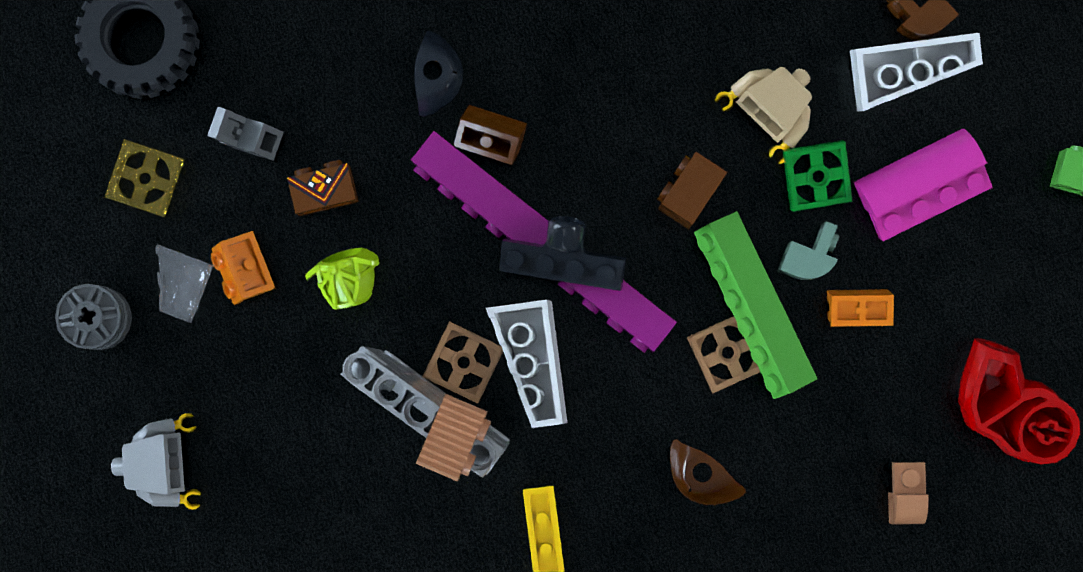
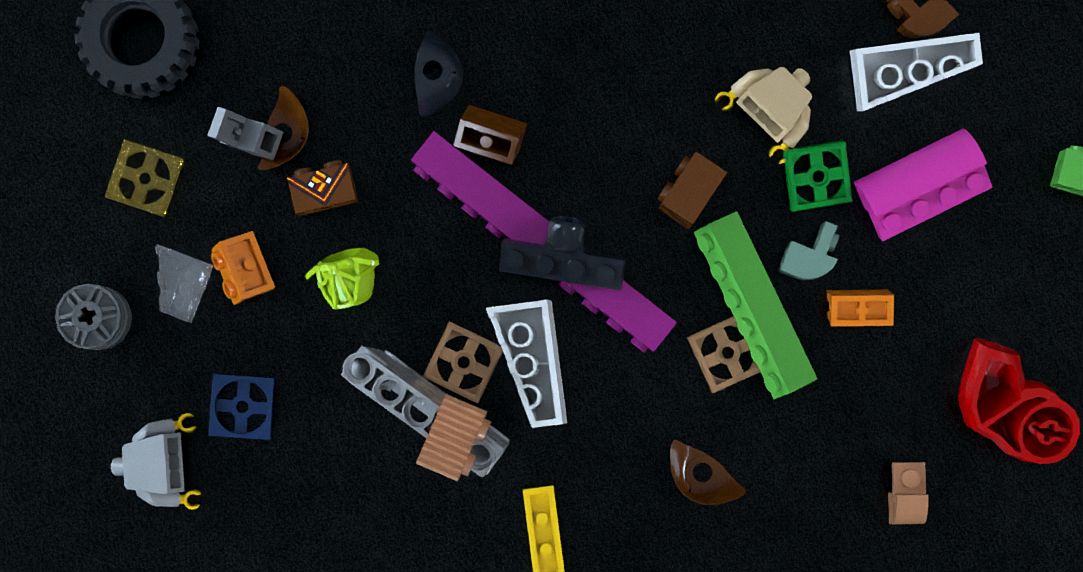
(241, 419): none -> dark blue piece
(289, 112): none -> reddish brown piece

